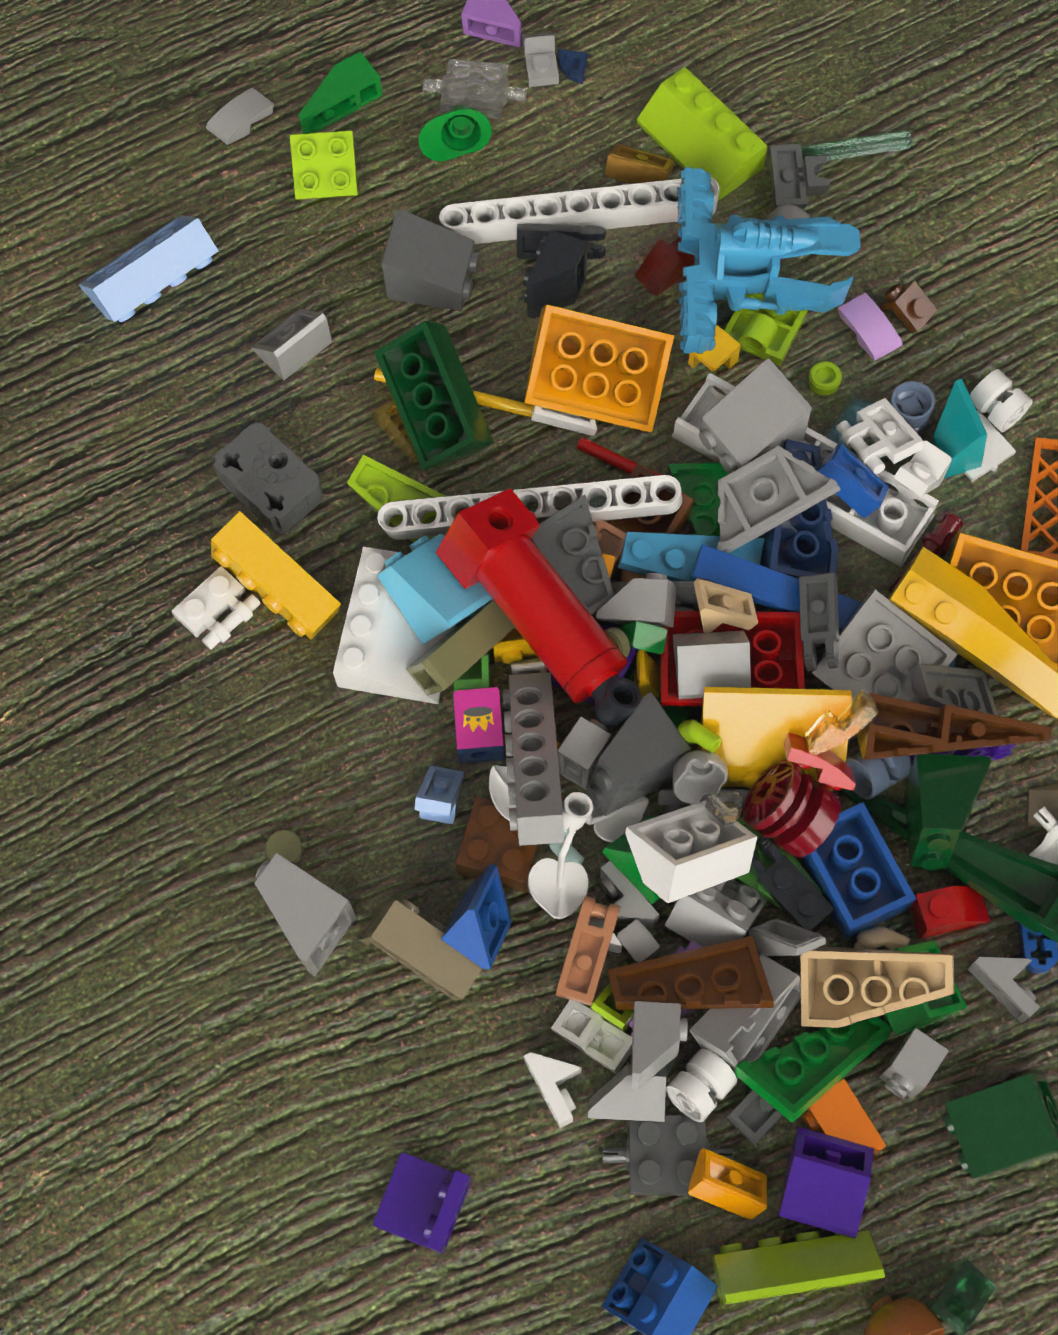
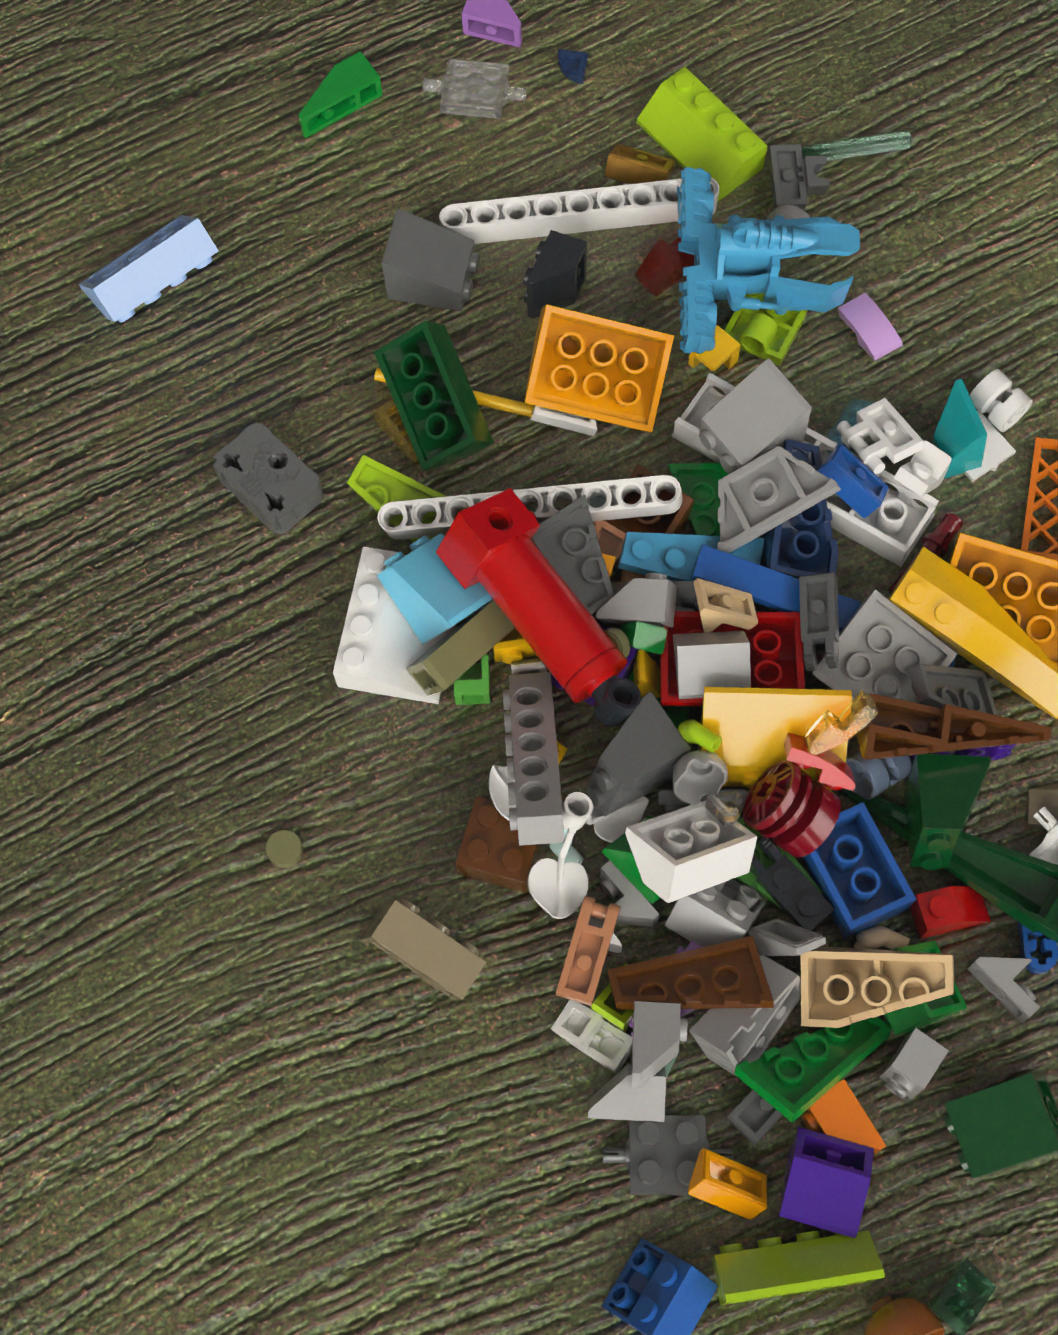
(209, 602): white plate -> none
(236, 117): light grey slope -> none
(273, 576): yellow wedge -> none
(294, 342): light grey slope -> none
(305, 909): light grey slope -> none
(324, 165): lime plate -> none
(422, 1202): dark purple bracket -> none
(439, 794): light blue slope -> none
(454, 133): green piece -> none
(479, 725): dark pink piece -> none
(480, 920): blue slope -> none
(531, 234): black hinge -> none
(540, 58): light grey slope -> none
(548, 1076): white slope -> none
(582, 750): light grey brick -> none
(608, 456): red bar -> none
(639, 942): light grey slope -> none
(698, 1088): white wheel -> none
(825, 378): lime tile -> none
(909, 305): bracket -> none
(914, 403): sand blue wheel -> none

